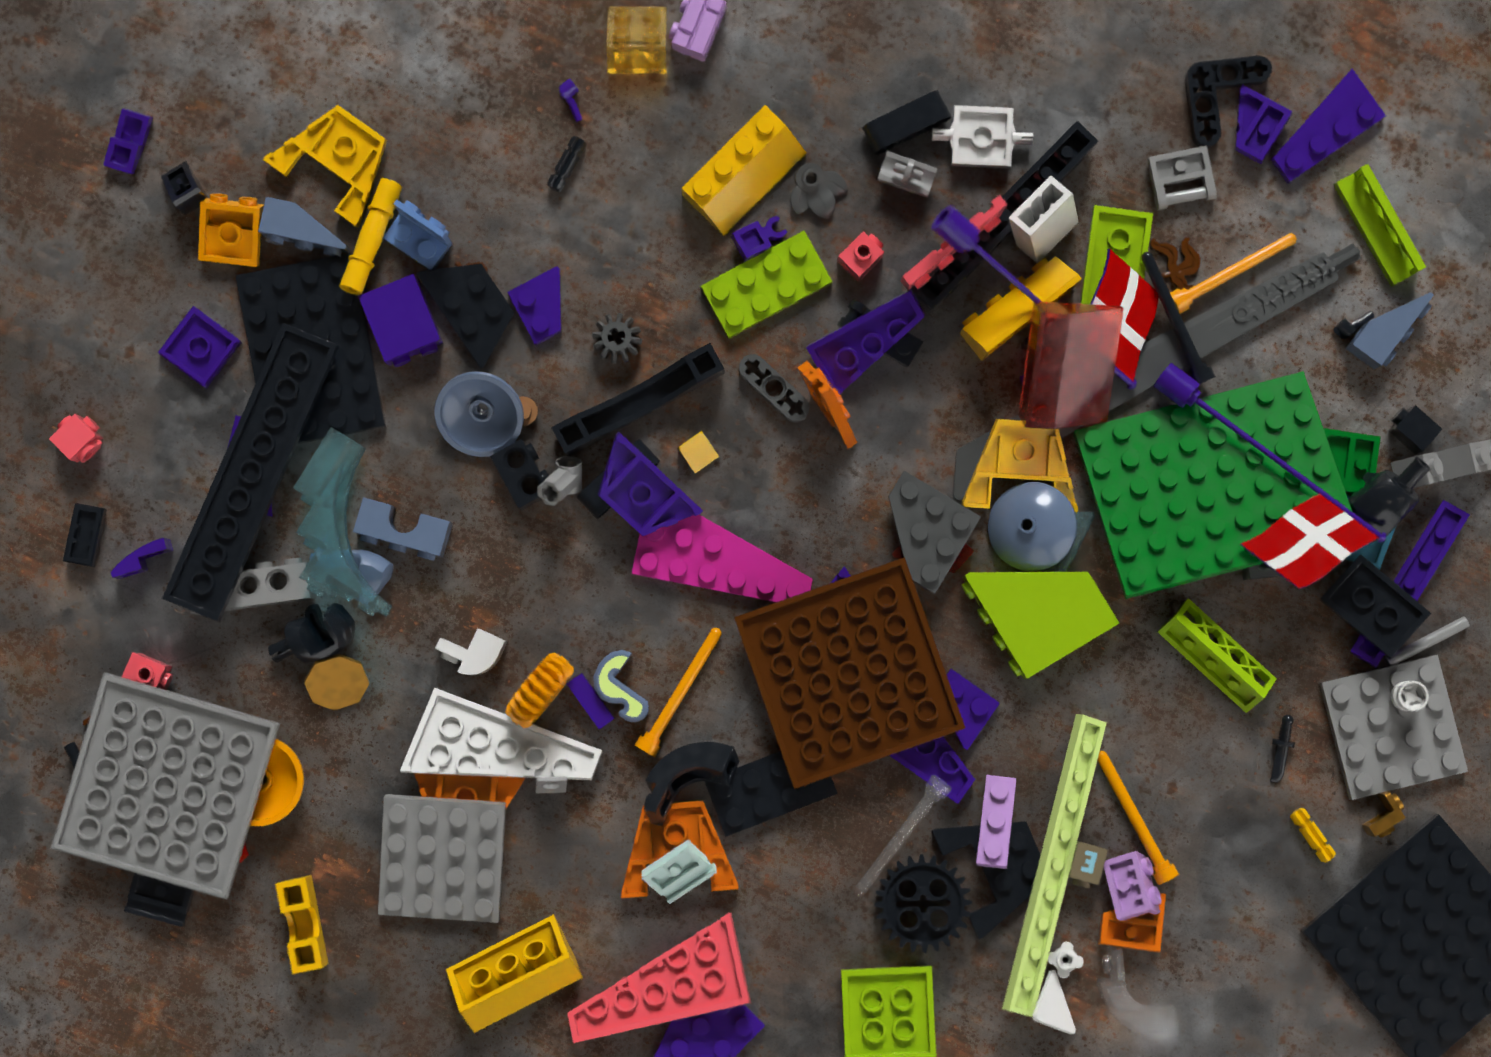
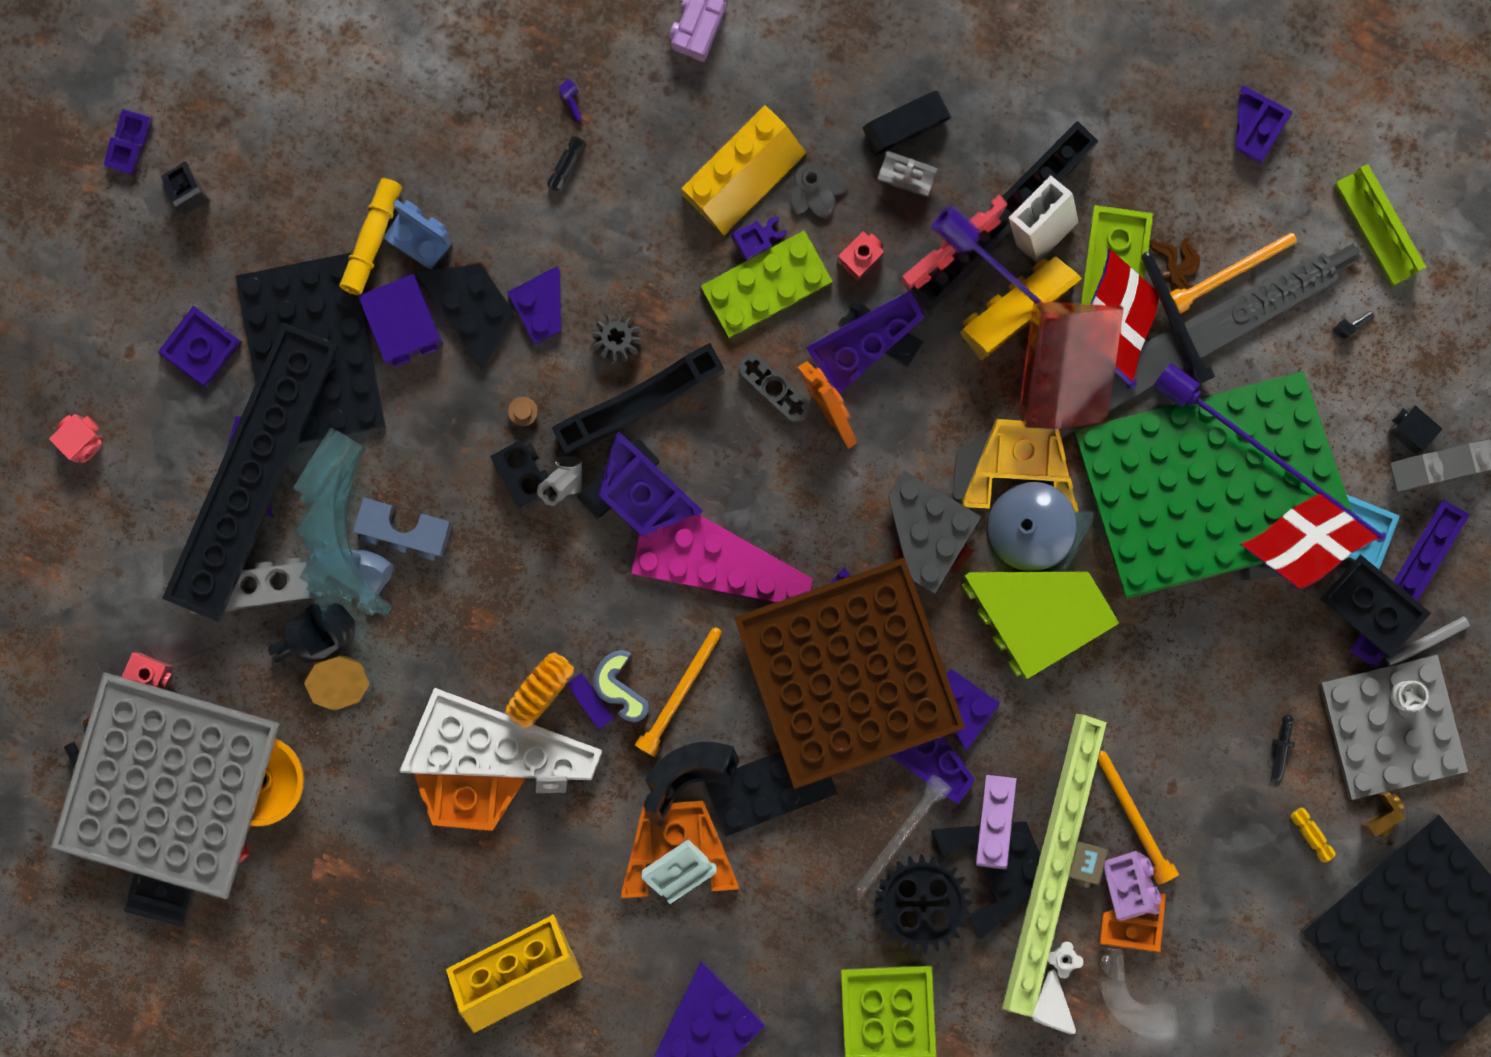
(84, 535): black plate -> none
(135, 561): dark purple slope -> none
(230, 230): light orange plate -> none
(290, 223): sand blue slope -> none
(306, 939): yellow arch -> none
(345, 149): yellow wing -> none
(441, 858): light grey plate -> none
(472, 428): sand blue dish -> none
(479, 657): white brick -> none
(636, 39): clear yellow bracket -> none
(681, 983): coral wing -> none
(698, 452): yellow slope -> none
(982, 136): white plate -> none
(1179, 168): light grey plate -> none
(1213, 82): black beam -> none
(1215, 659): lime fence -> none
(1334, 123): dark purple wing -> none
(1354, 456): green wing -> none
(1380, 335): sand blue slope -> none
(1388, 496): black piece -> none

